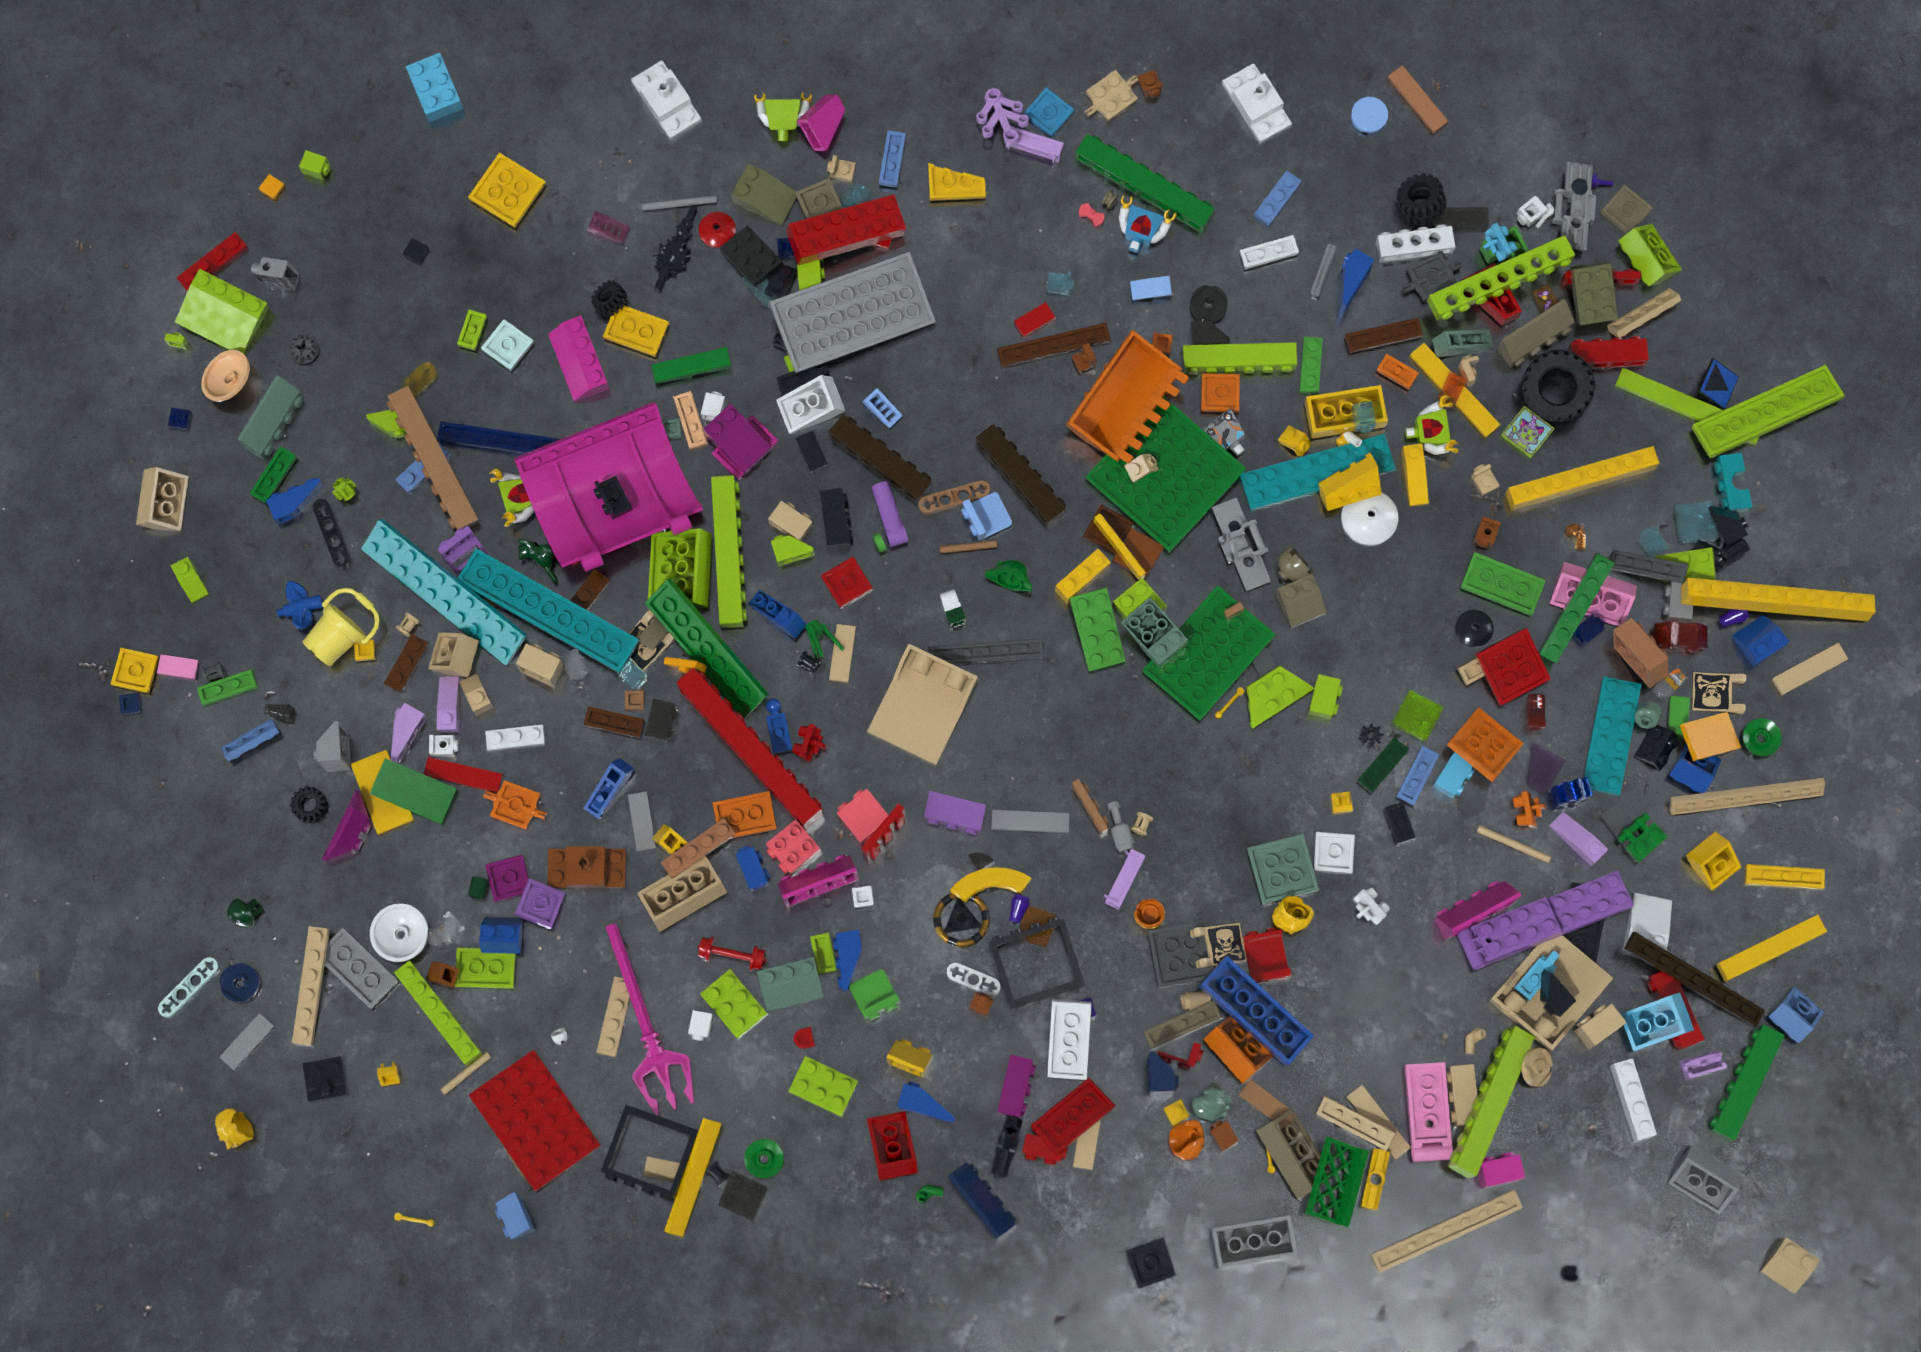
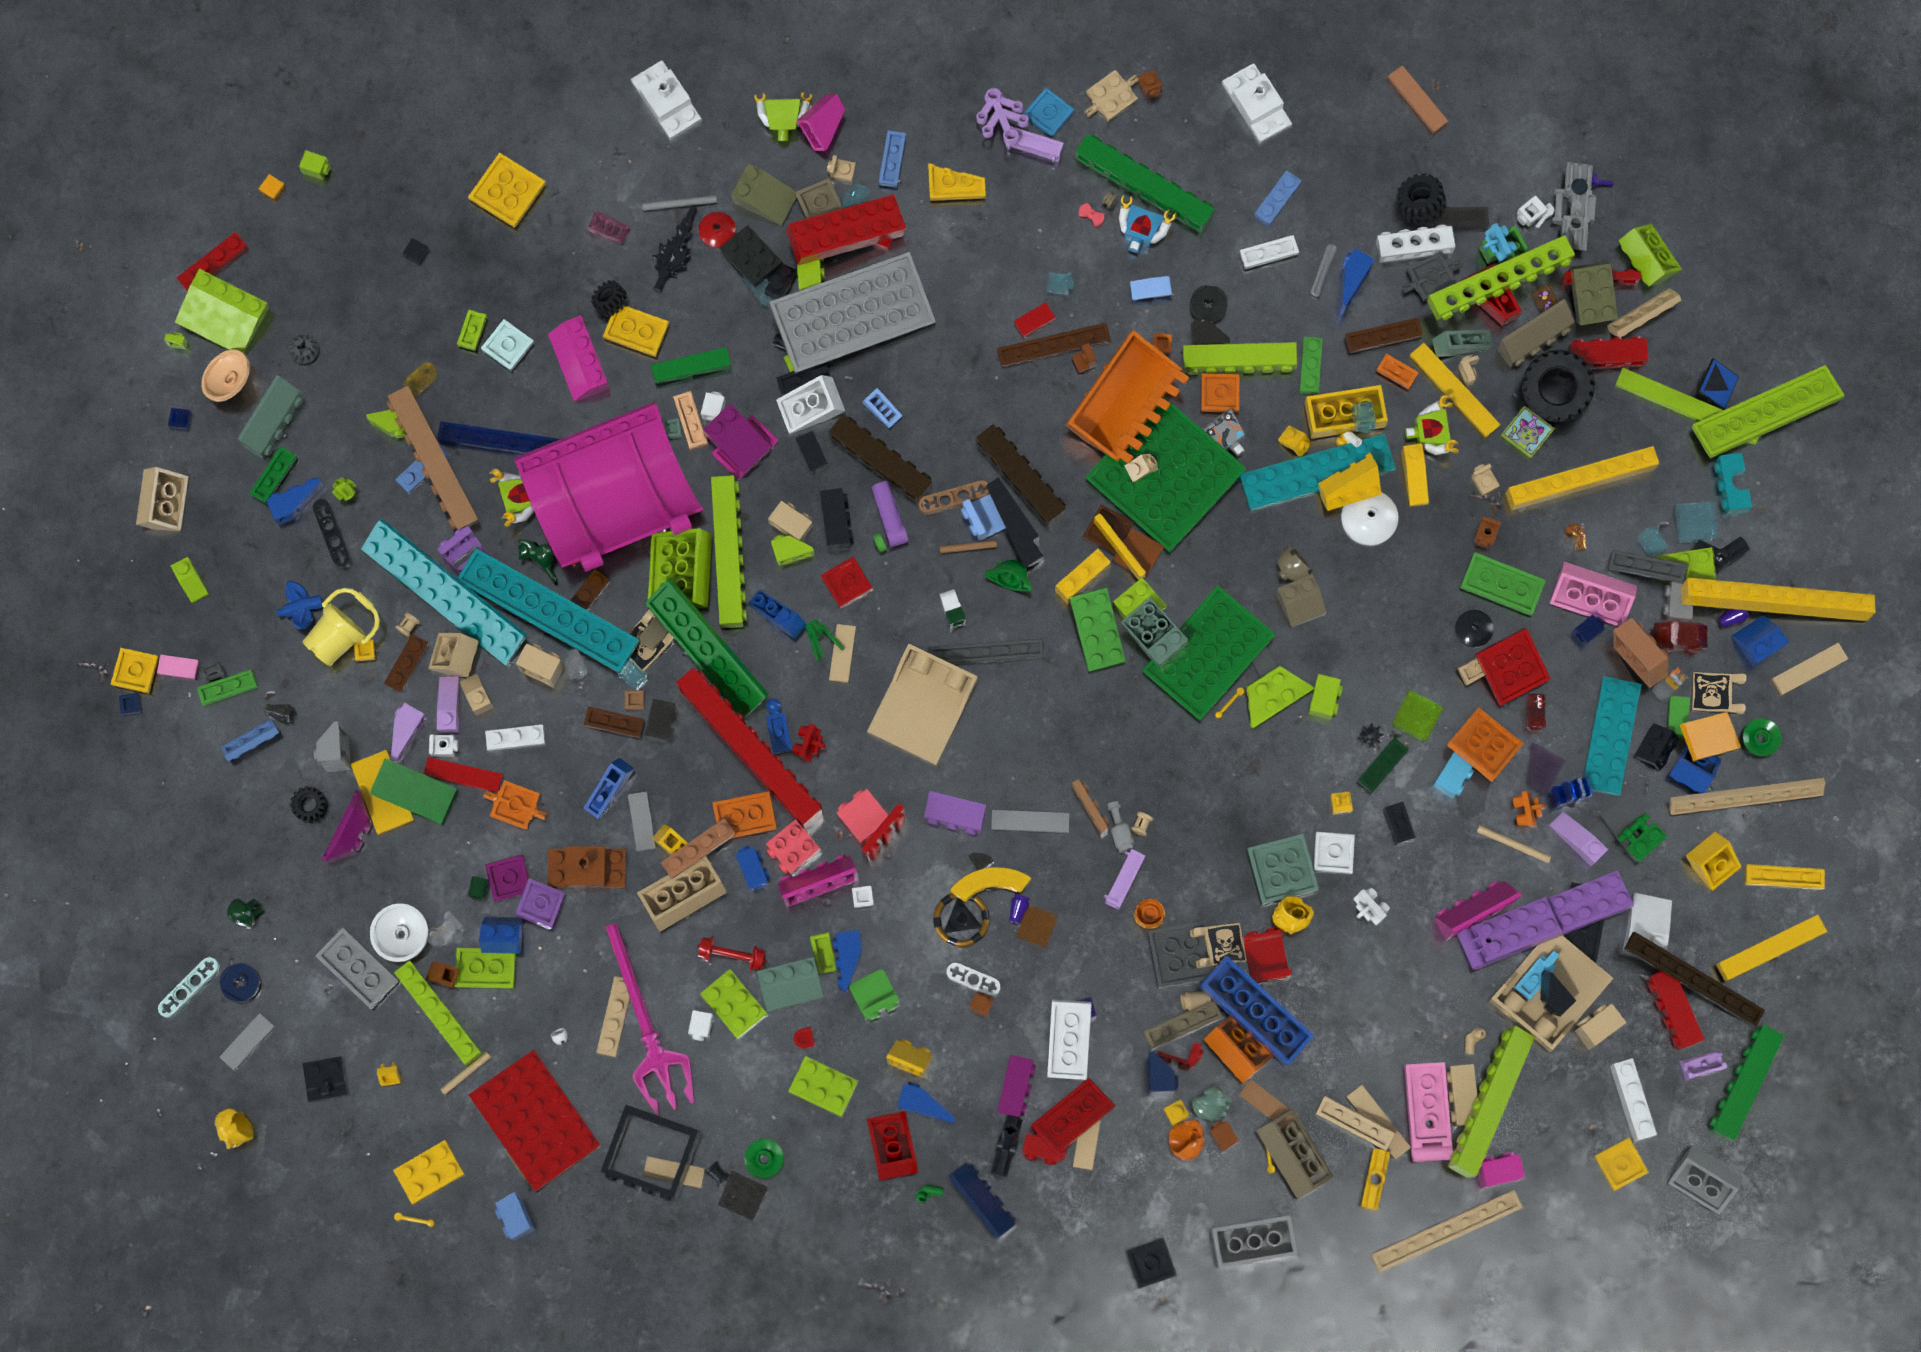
(276, 273): light grey torso -> none
(310, 985): tan plate -> none
(428, 1172): none -> yellow plate
(434, 87): medium azure brick -> none
(613, 497): black bracket -> none
(684, 665): light orange plate -> none
(692, 1177): yellow tile -> none
(784, 248): clear blue tile -> none
(809, 662): black bush -> none
(1016, 523): none -> black wedge
(1034, 929): black window -> none
(1233, 611): medium nougat tile -> none
(1235, 547): light grey piece -> none
(1347, 1186): green fence -> none
(1369, 115): light blue tile -> none
(1417, 775): medium blue plate -> none
(1452, 387): clear orange bracket -> none
(1536, 1066): tan tile -> none
(1570, 1273): black hinge -> none
(1576, 607): green brick -> none
(1621, 1164): none -> yellow tile
(1626, 209): dark tan tile -> none
(1647, 714): sand green head -> none
(1657, 1021): medium azure brick -> none
(1729, 524): black slope -> none
(1789, 1265): tan slope -> none
(1796, 1015): medium blue slope -> none

